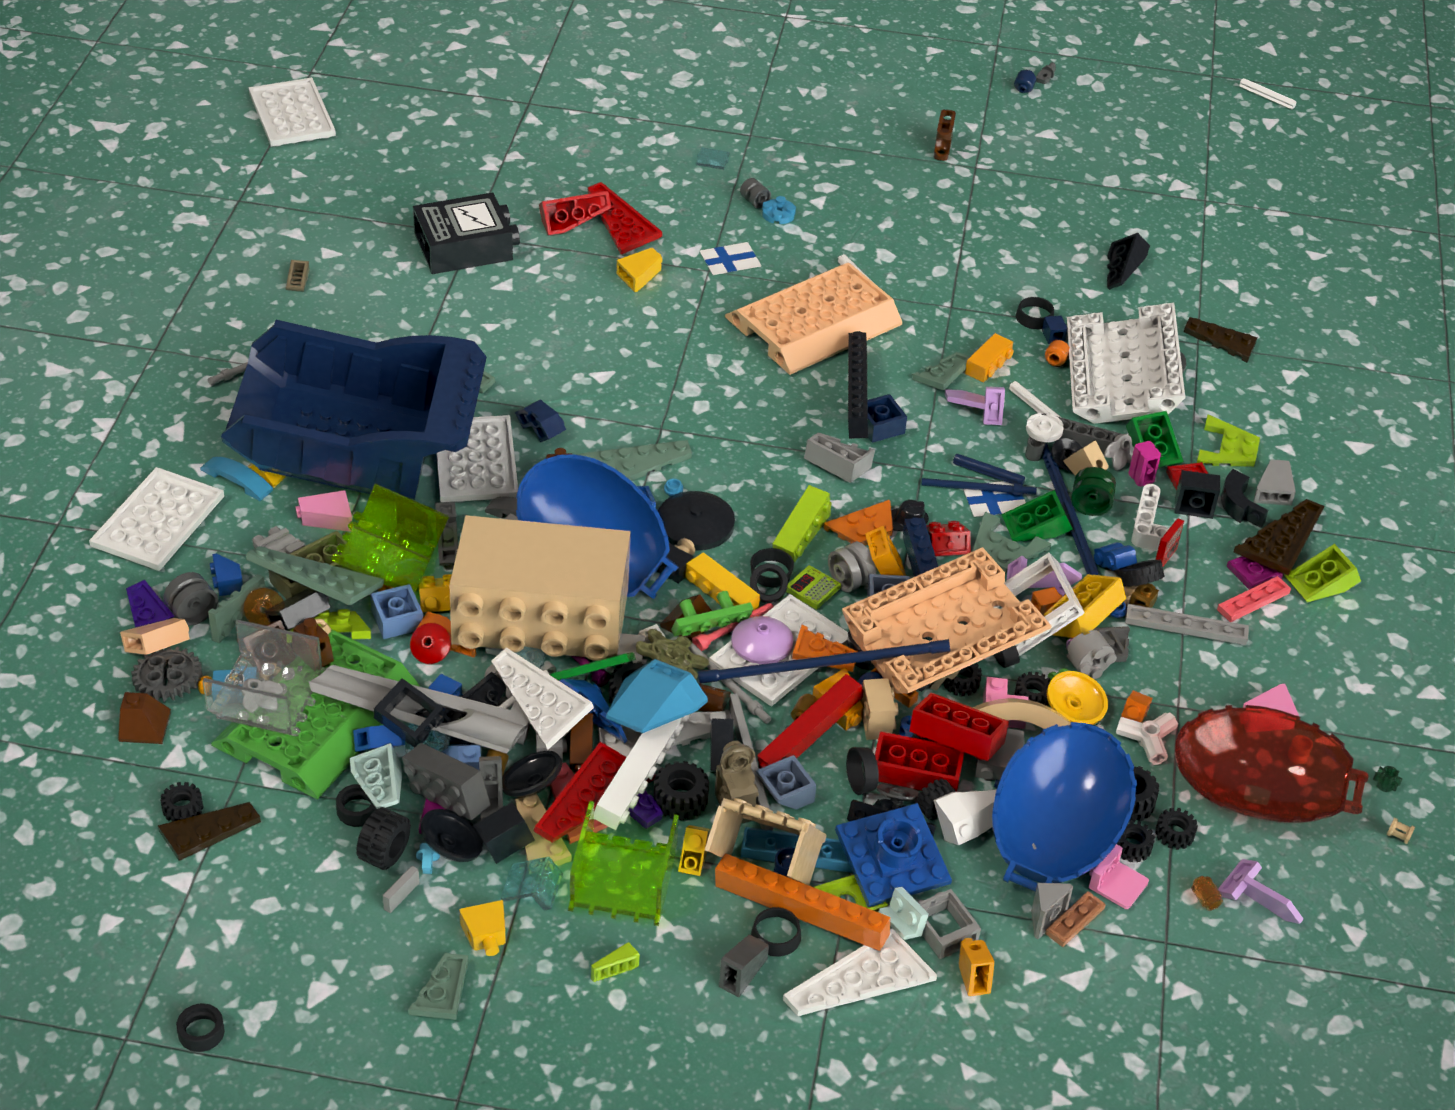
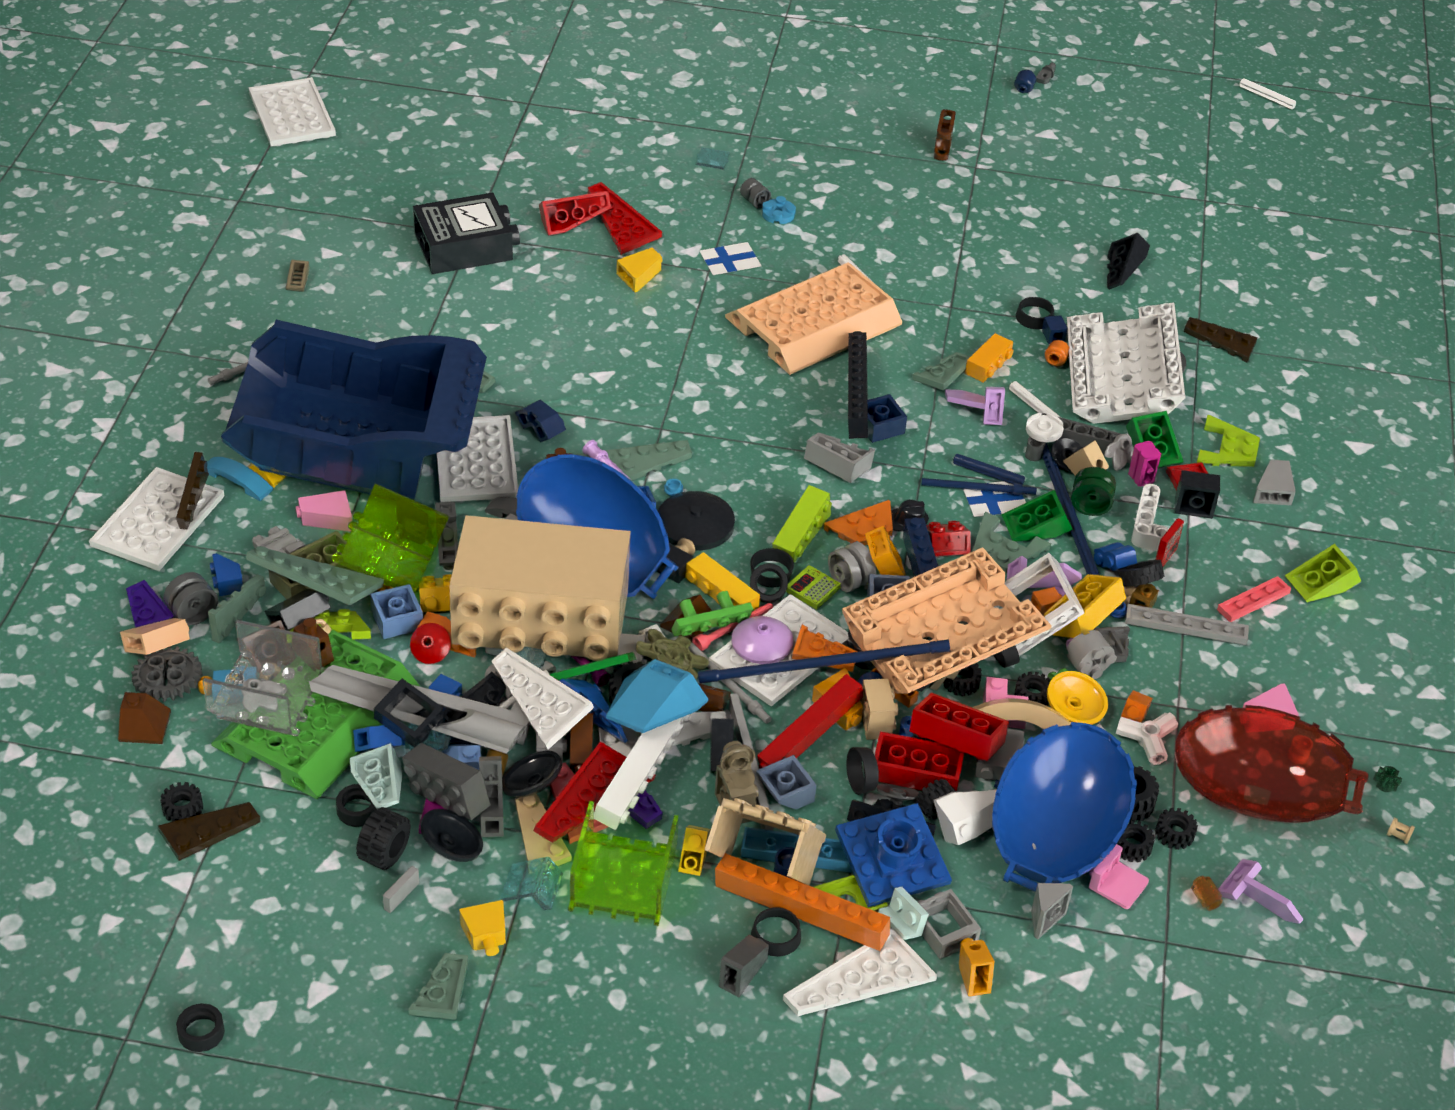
(193, 489): none -> dark brown wing
(260, 598): clear orange dish -> none
(427, 857): medium azure piece -> none
(504, 832): black slope -> none
(595, 452): none -> lavender pin
(617, 962): lime slope -> none
(683, 777): black tyre -> none
(802, 705): pearl gold brick -> none
(1075, 919): nougat tile -> none
(1237, 504): black arch -> none
(1251, 572): magenta tile -> none
(1283, 539): dark brown wing -> none

